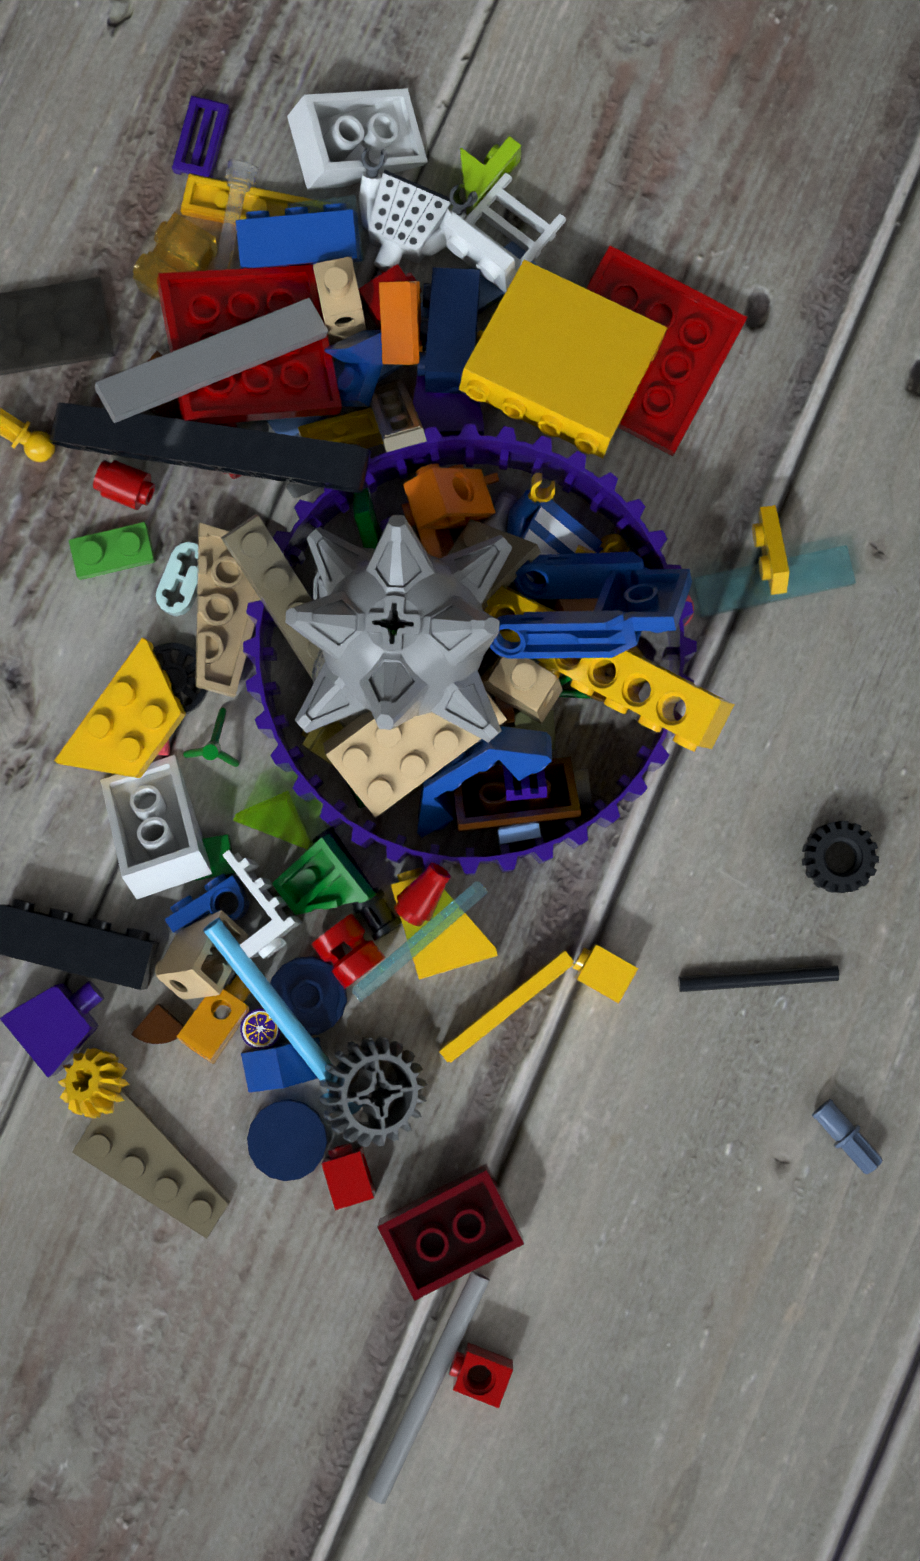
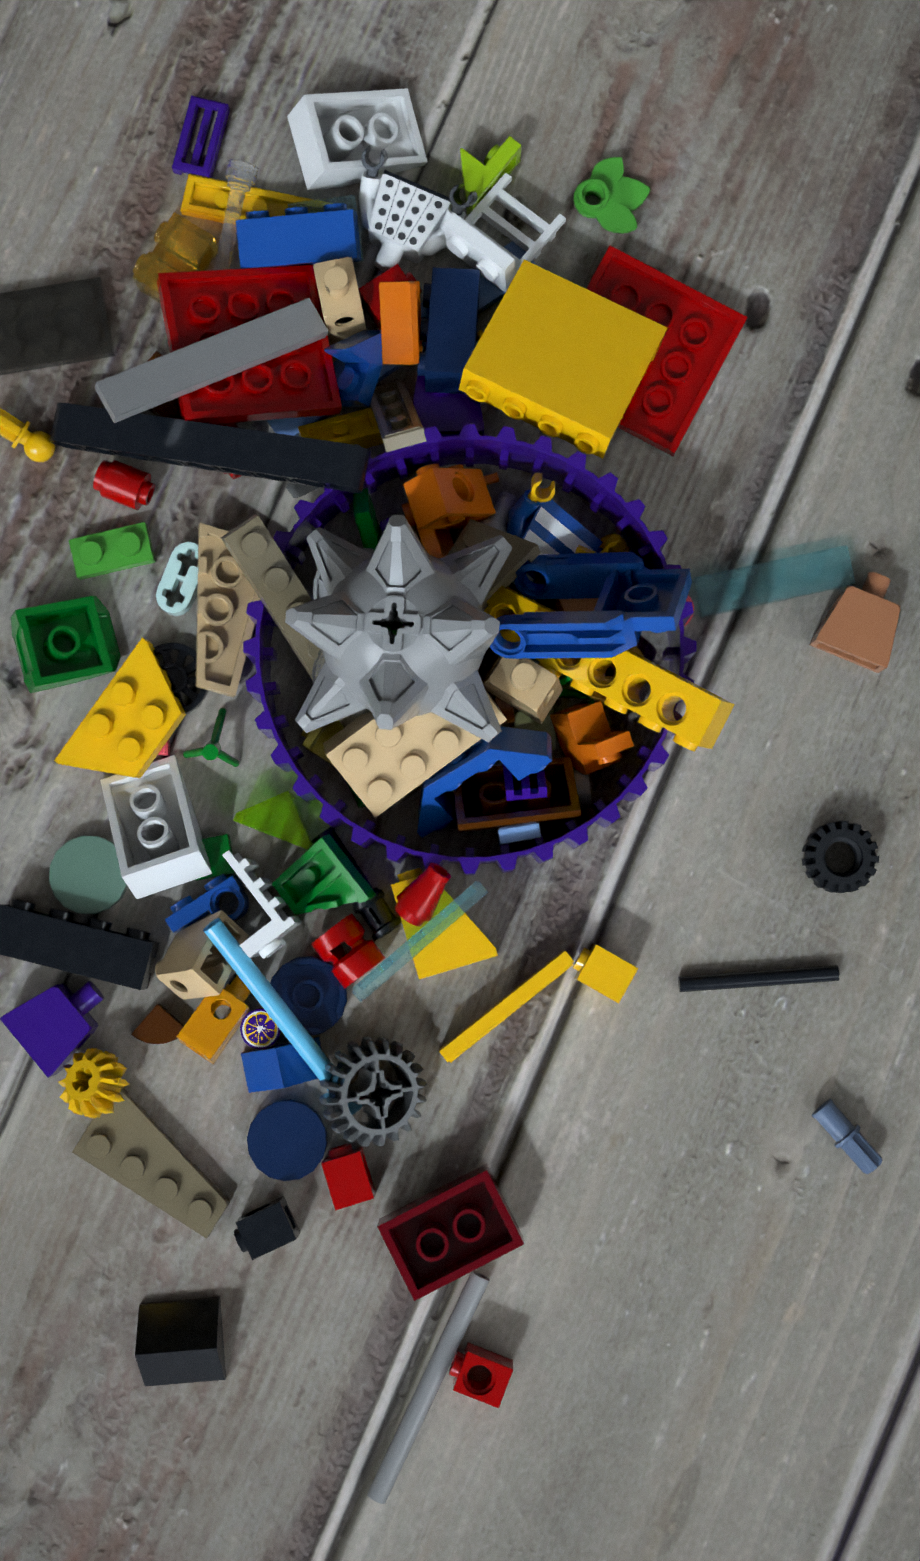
(64, 642): none -> green slope
(87, 875): none -> sand green tile
(180, 1341): none -> black slope
(266, 1228): none -> black brick
(588, 738): none -> orange brick
(616, 194): none -> bright green plate
(773, 563): yellow plate -> none
(861, 625): none -> nougat torso

